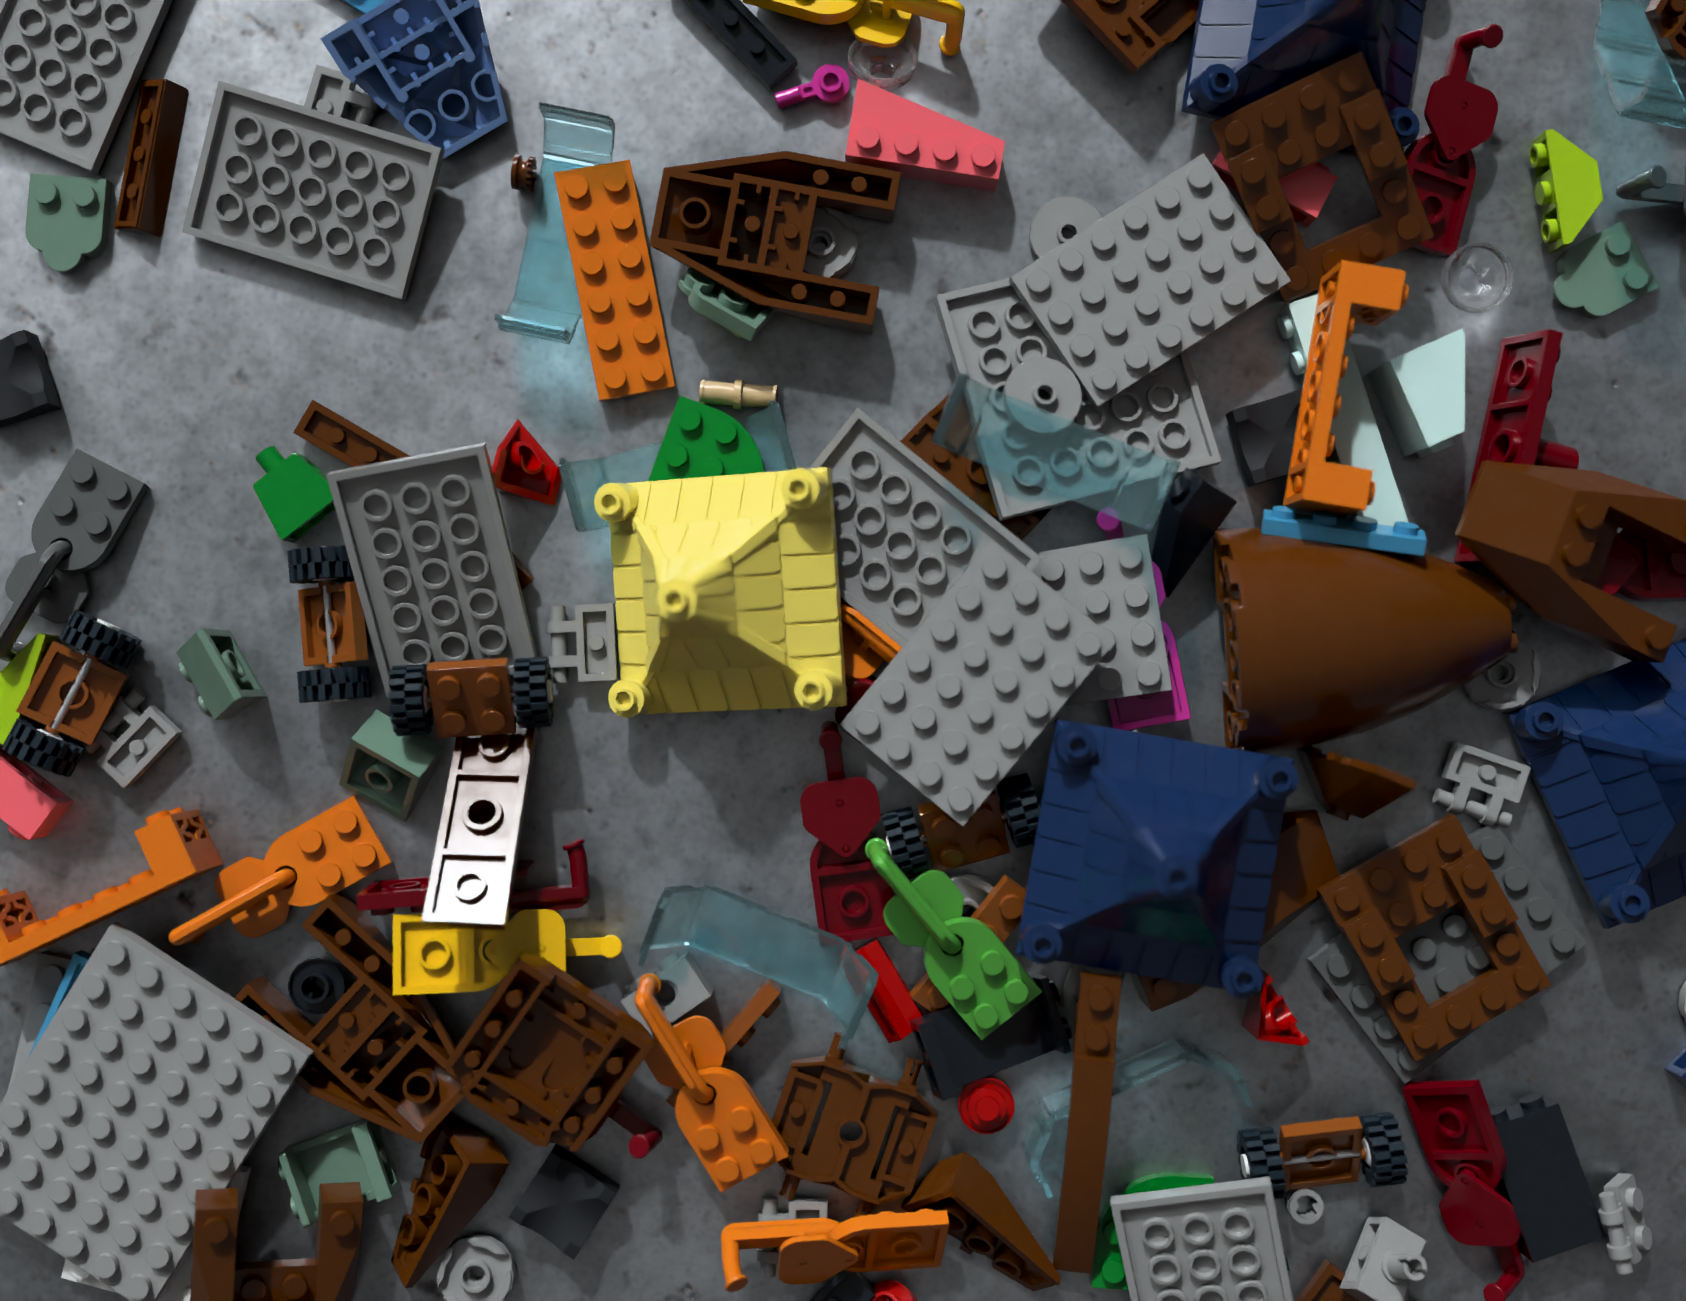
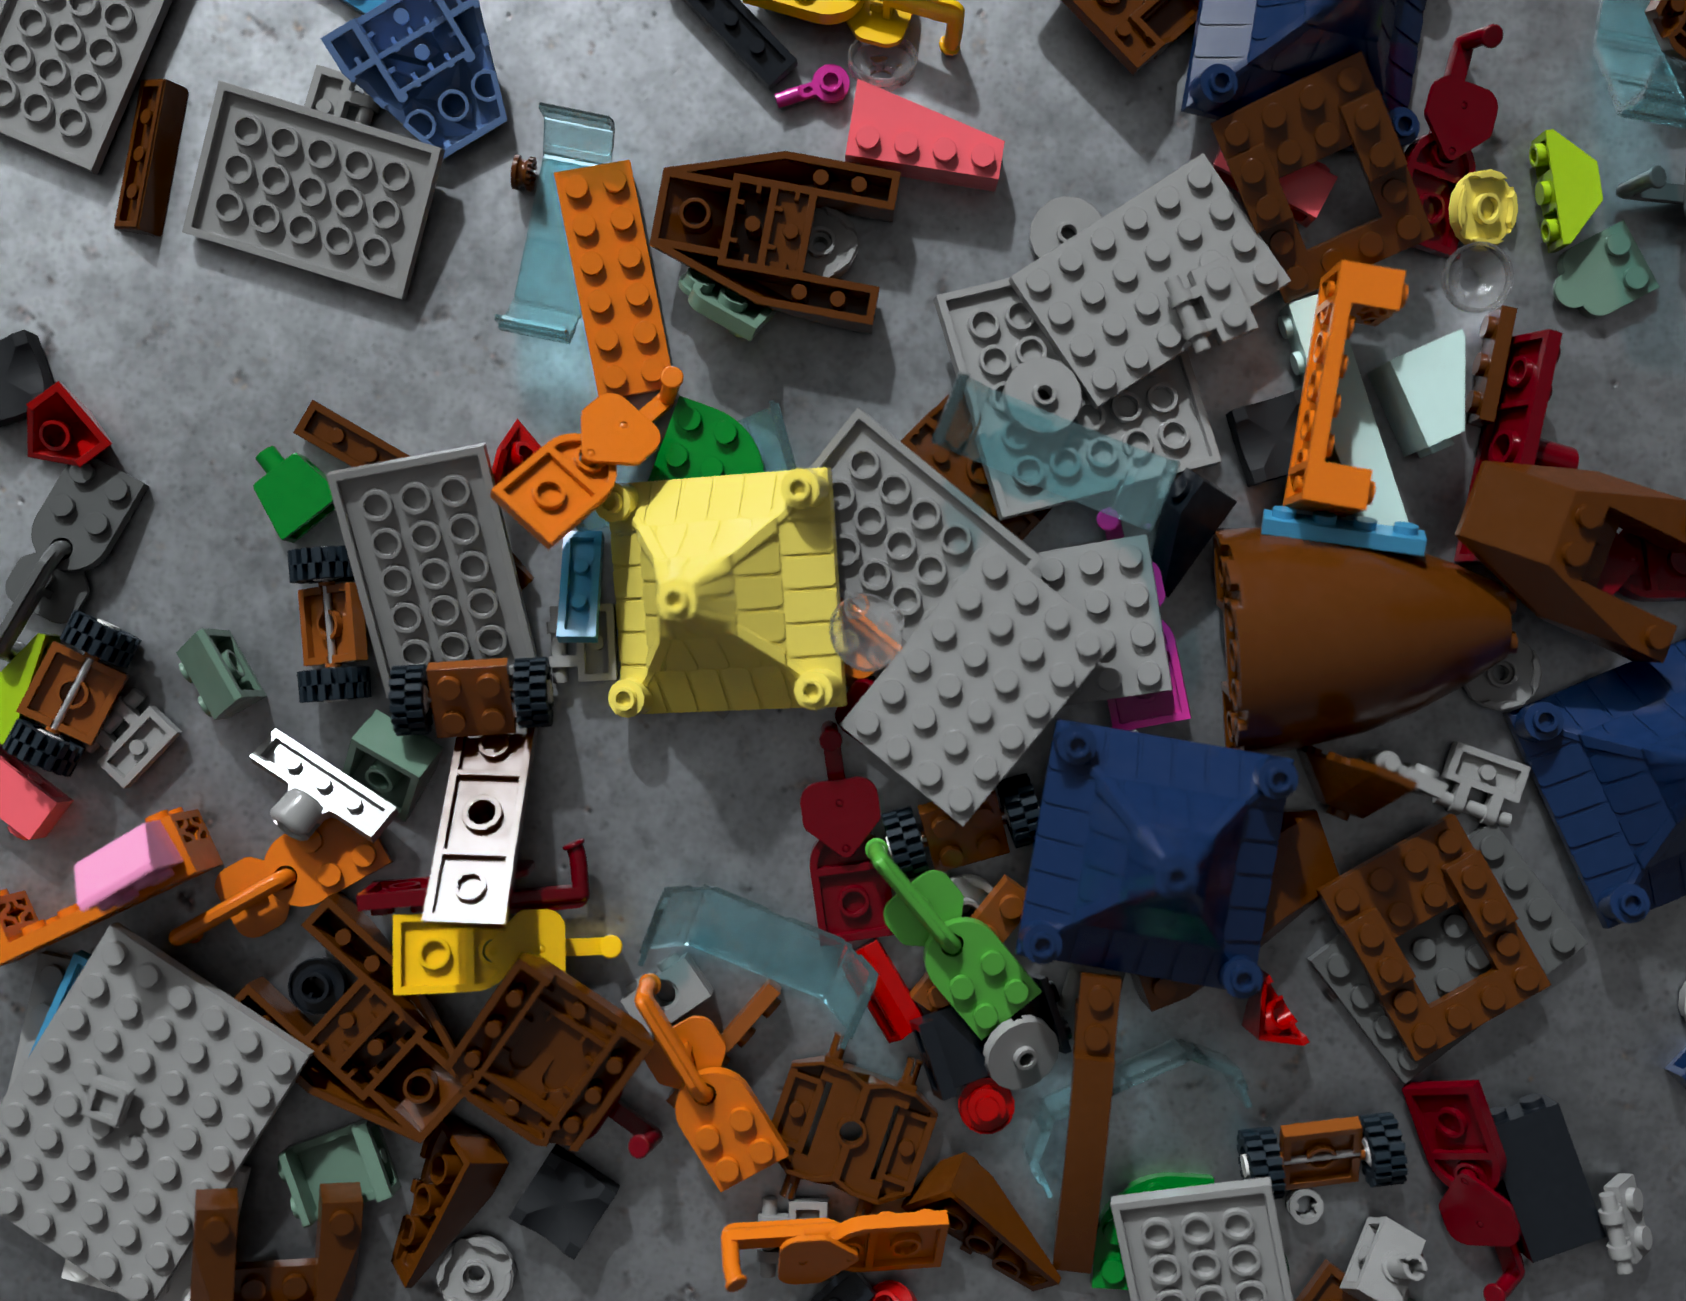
(63, 428): none -> red slope
(68, 218): sand green plate -> none
(108, 1101): none -> light grey tile
(125, 867): none -> bright pink slope
(318, 792): none -> plate
(558, 489): none -> orange plate
(580, 587): none -> dark azure plate
(737, 394): tan pin -> none
(866, 631): none -> clear dish
(1021, 1052): none -> light grey plate
(1220, 300): none -> light grey plate
(1424, 776): none -> light grey plate
(1483, 207): none -> light yellow tile
(1490, 366): none -> reddish brown plate

